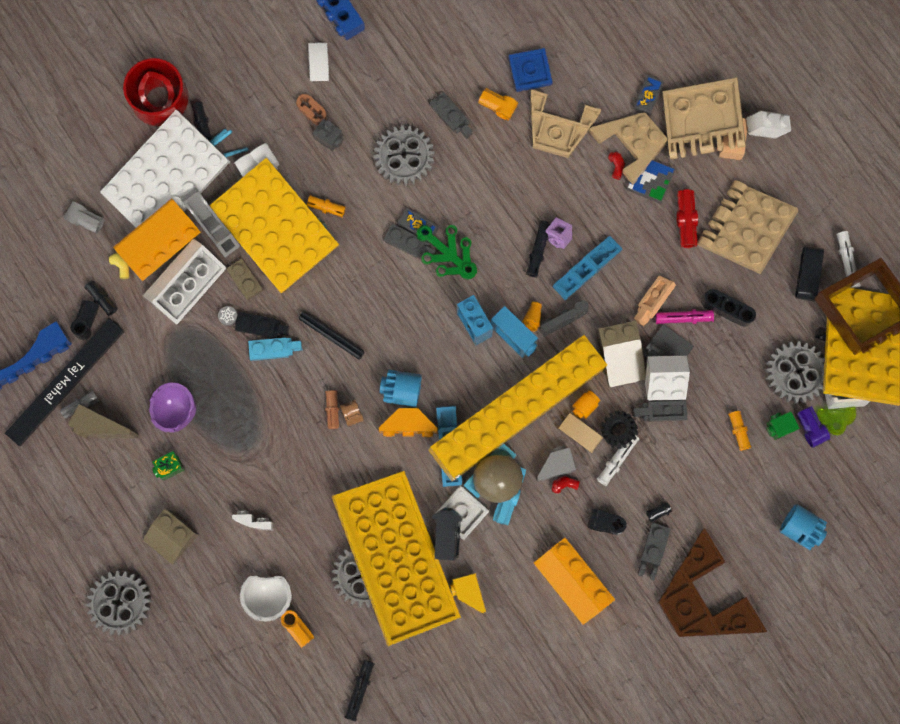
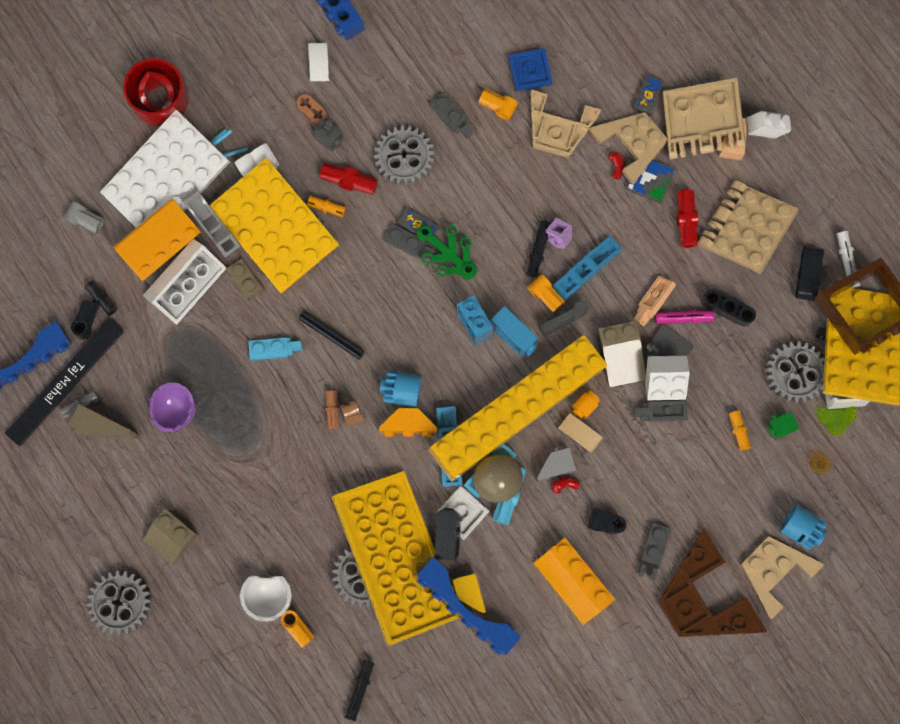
(117, 260): light yellow arm -> none
(167, 466): green brick -> none
(201, 120): black pin -> none
(227, 316): light grey tile -> none
(248, 520): white slope -> none
(260, 326): black hinge -> none
(348, 178): none -> red piece
(436, 578): none -> blue arch
(533, 316): light orange cone -> none
(543, 290): none -> light orange piece
(616, 461): white pin -> none
(626, 437): black tyre -> none
(659, 511): black pin -> none
(769, 565): none -> tan wing
(814, 431): dark purple piece -> none
(825, 461): none -> clear yellow plate

